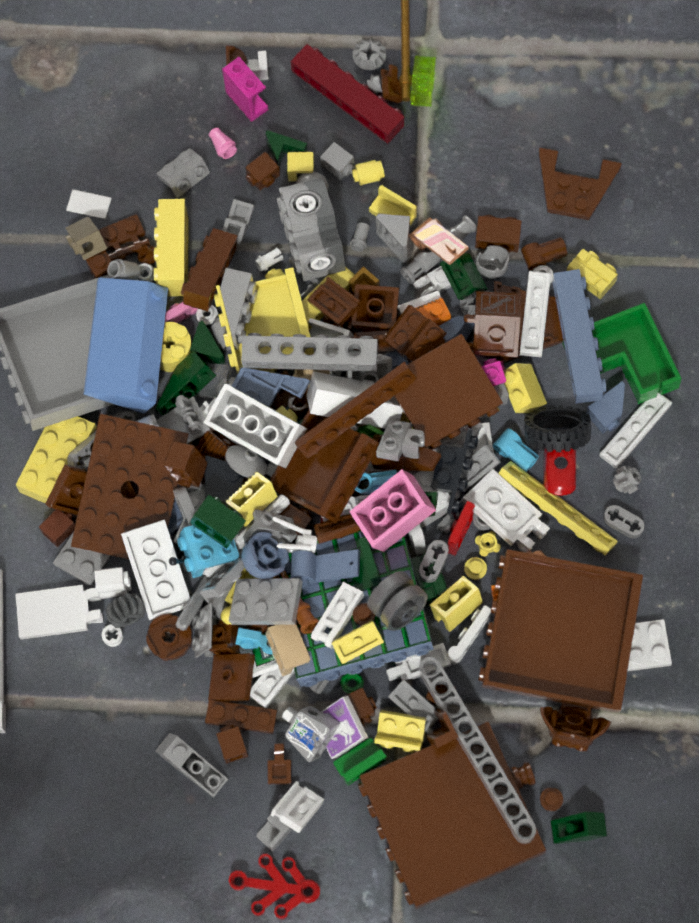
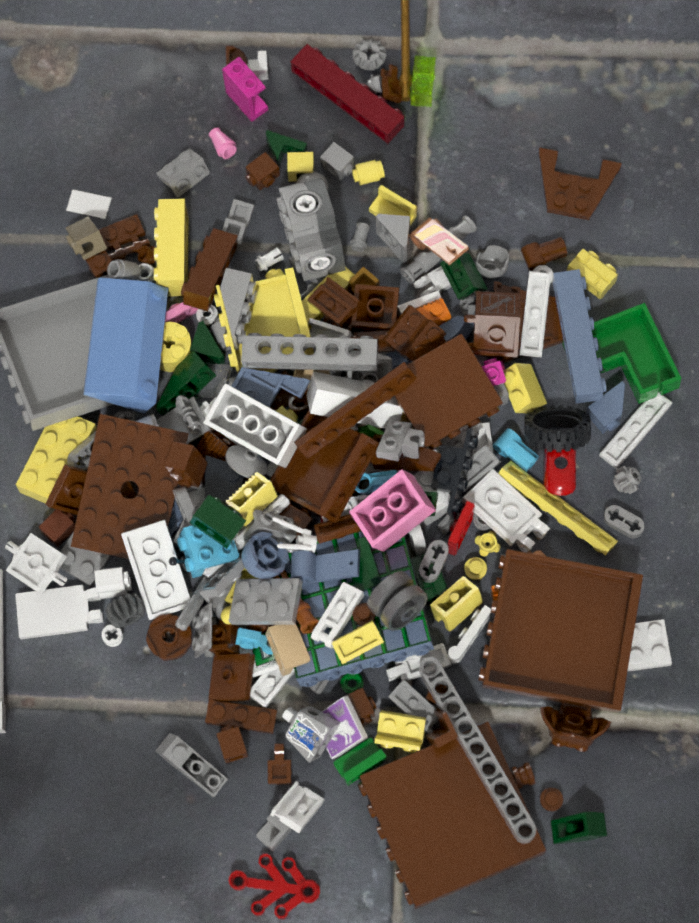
(36, 563): none -> white plate
(498, 232): reddish brown brick -> none

